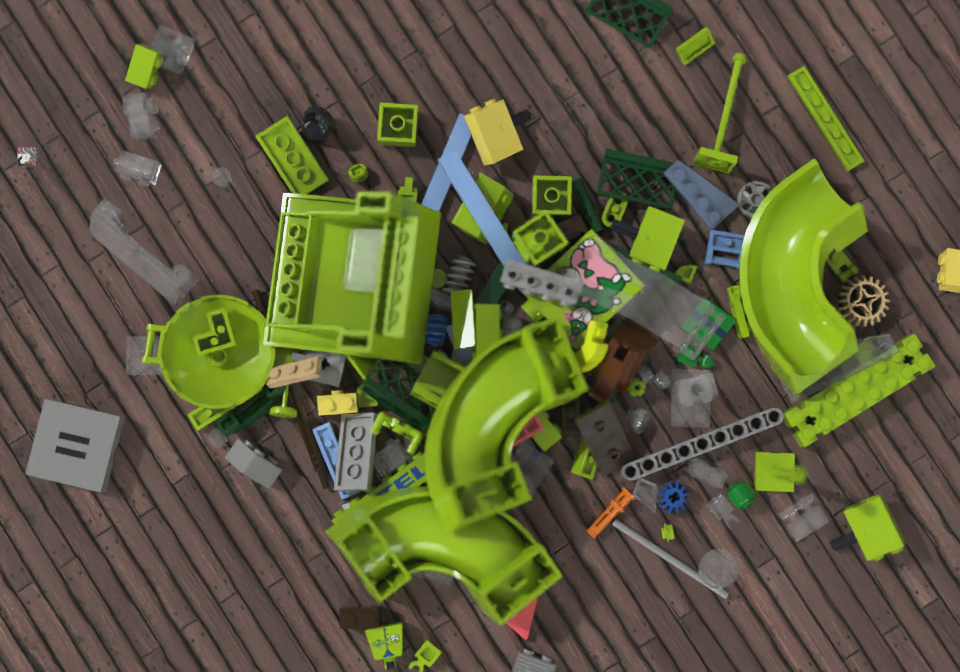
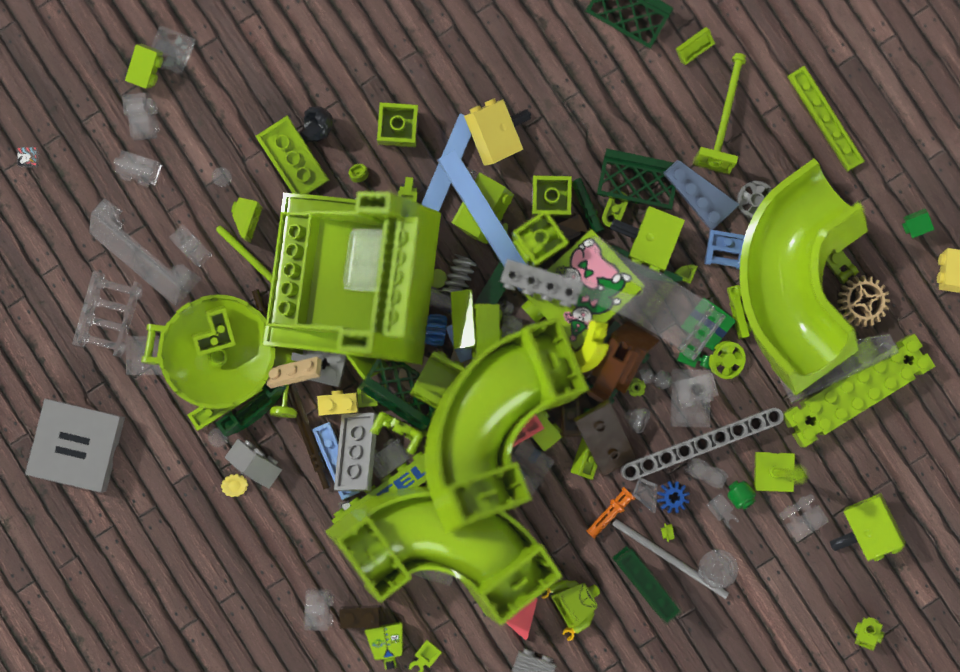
(88, 318): none -> clear fence
(190, 245): none -> clear brick
(234, 485): none -> light yellow piece
(245, 253): none -> lime piece
(246, 216): none -> lime slope
(317, 609): none -> clear brick
(574, 603): none -> lime torso
(646, 584): none -> dark green fence
(727, 359): none -> lime piece
(866, 639): none -> lime brick
(917, 223): none -> green brick

